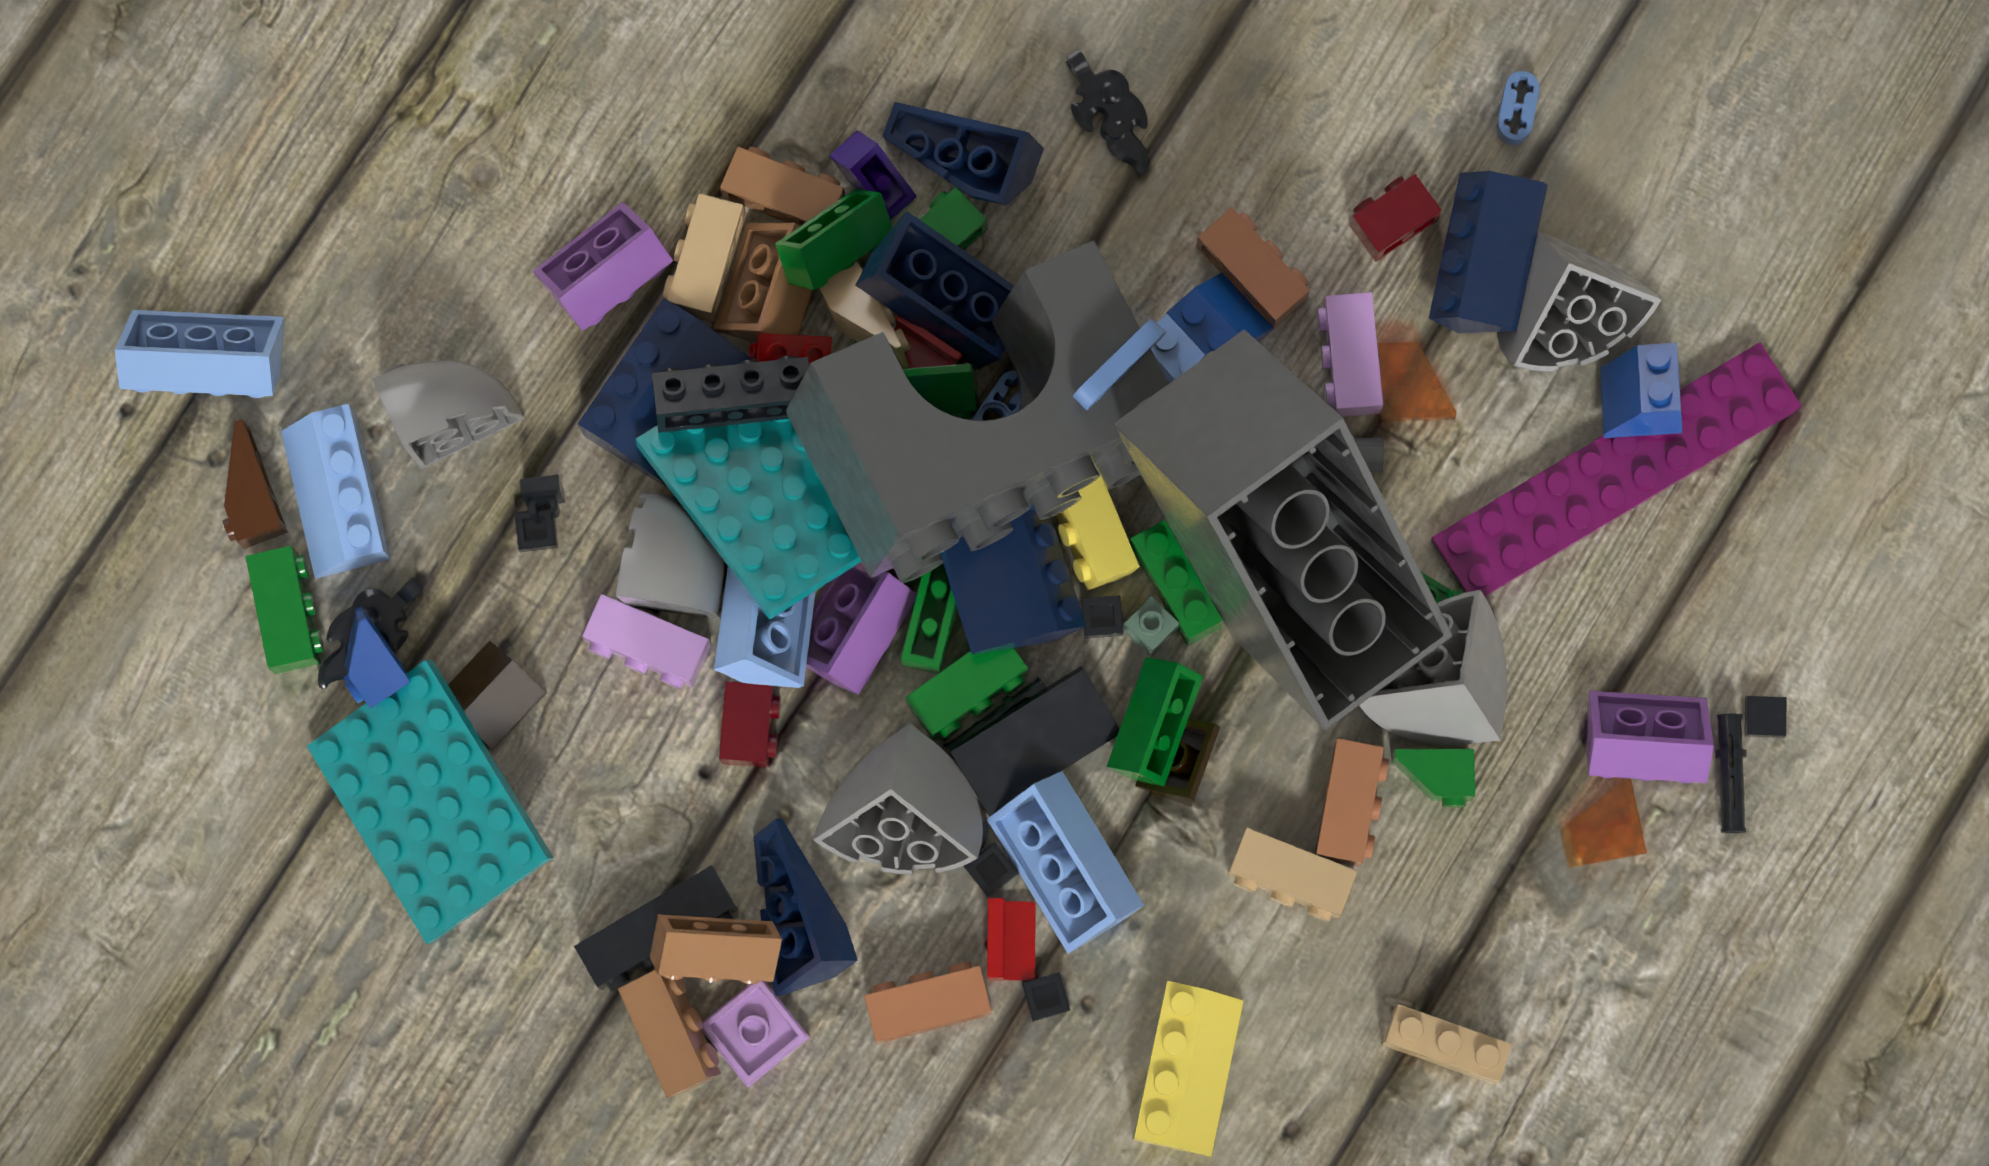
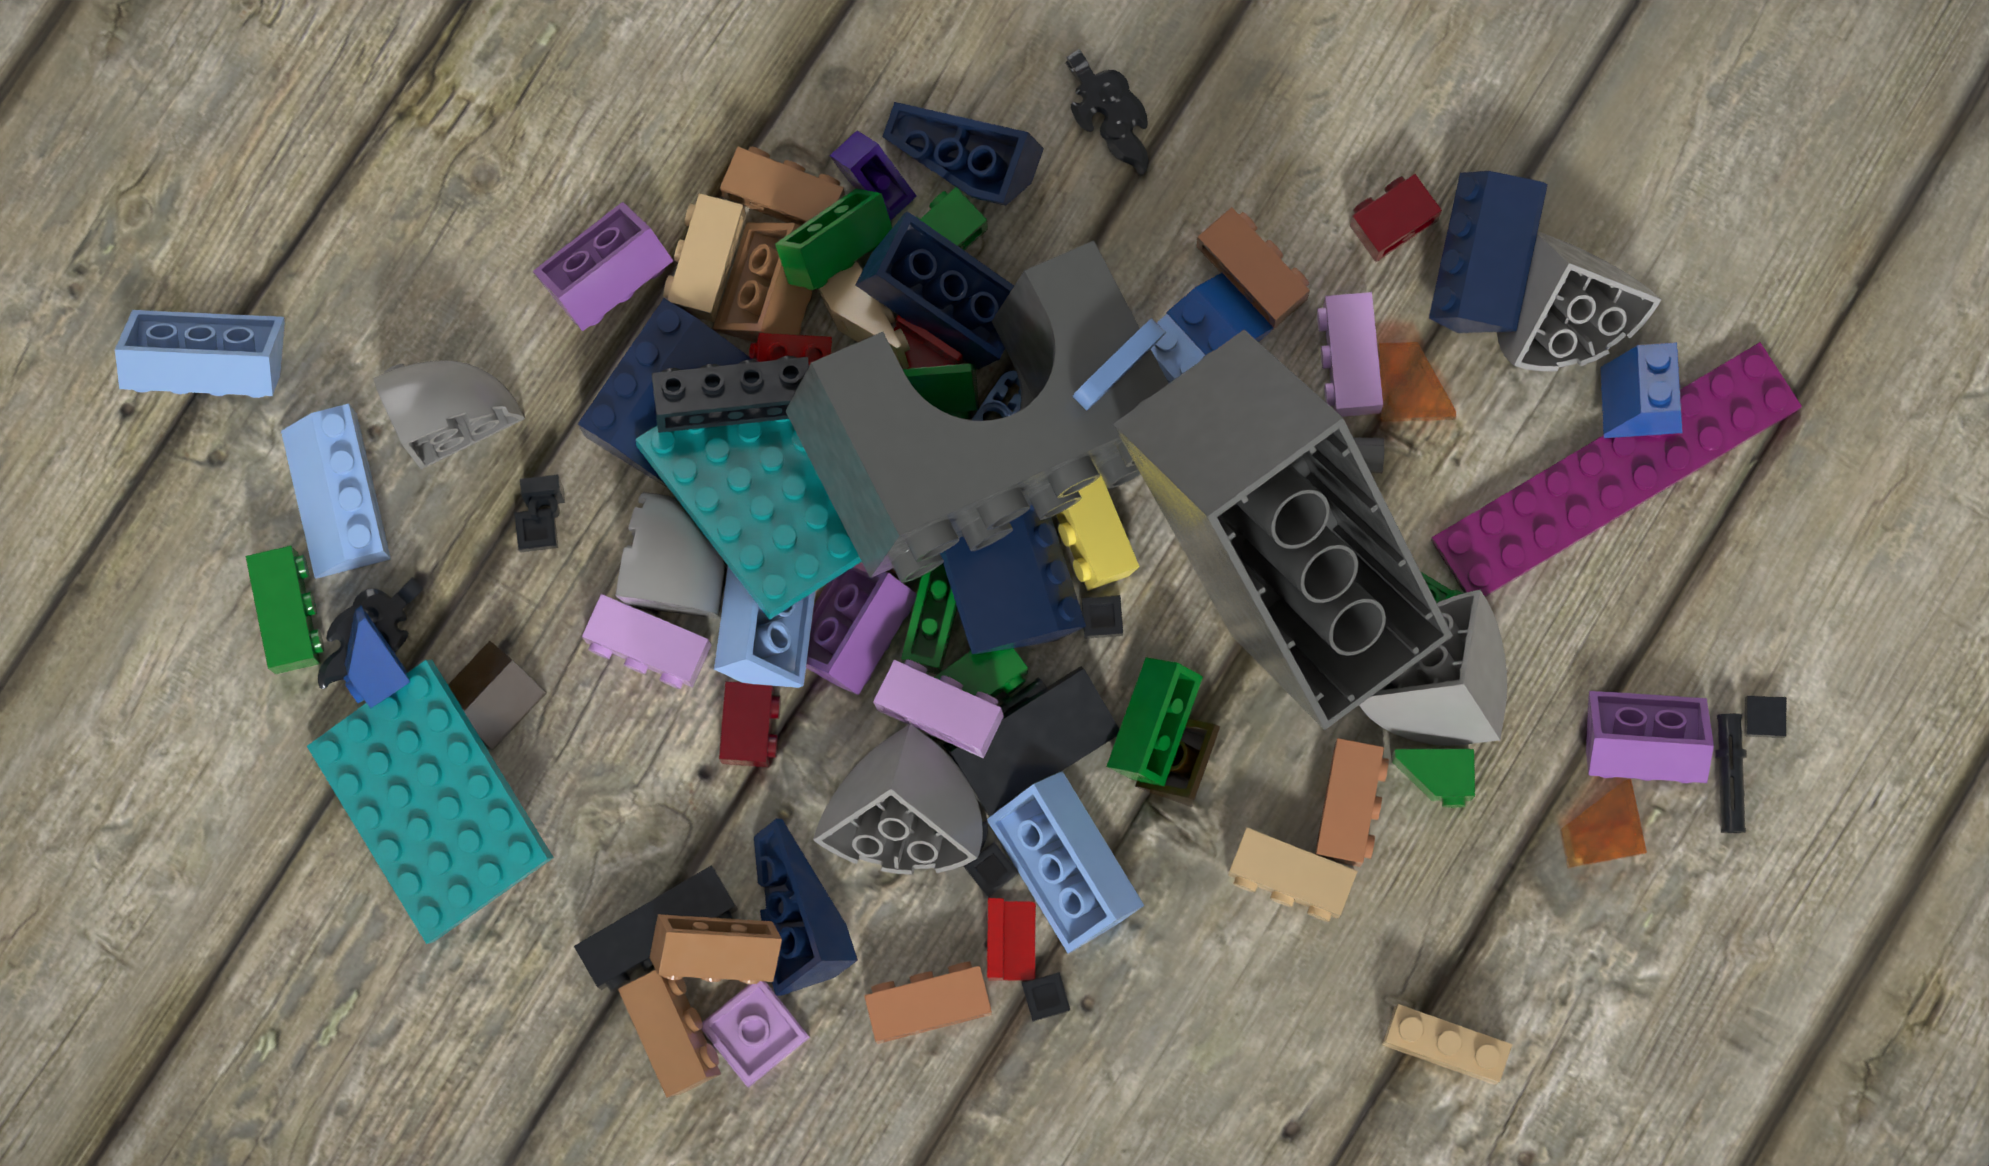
(249, 495): reddish brown slope -> none
(939, 707): none -> lavender brick
(1150, 627): sand green brick -> none
(1176, 582): green brick -> none
(1188, 1069): light yellow slope -> none
(1526, 109): medium blue beam -> none

